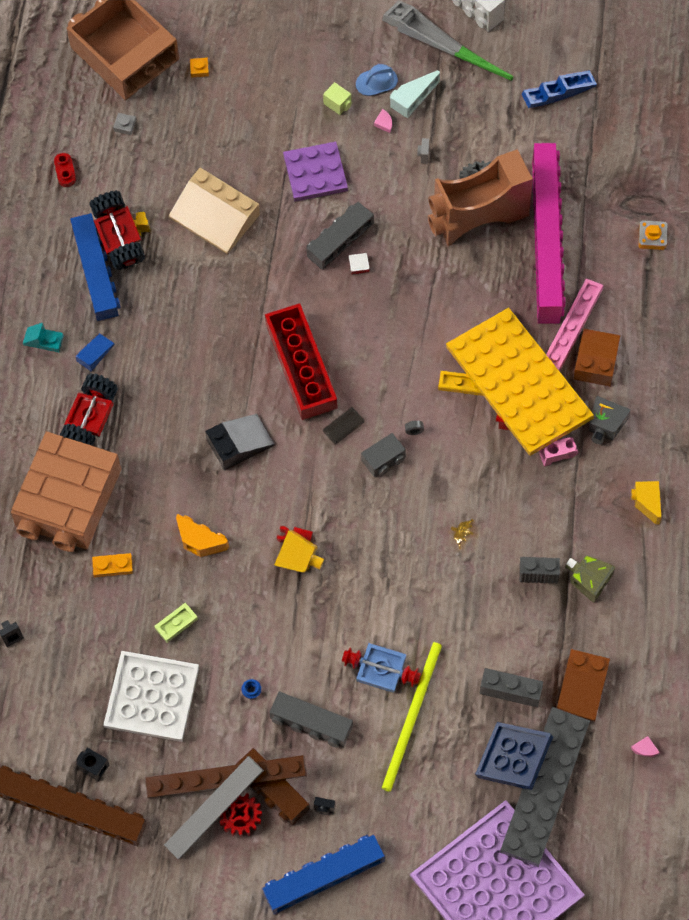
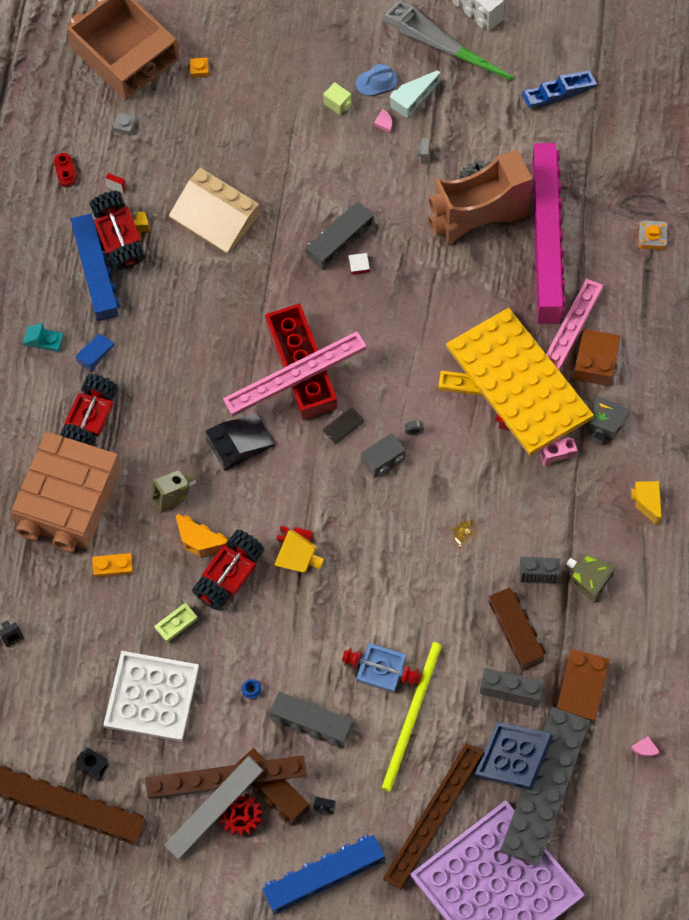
(115, 183): none -> tile
(171, 489): none -> olive torso
(228, 570): none -> plate
(294, 374): none -> bright pink plate
(315, 171): medium lavender plate -> none
(433, 816): none -> reddish brown plate
(516, 628): none -> reddish brown brick

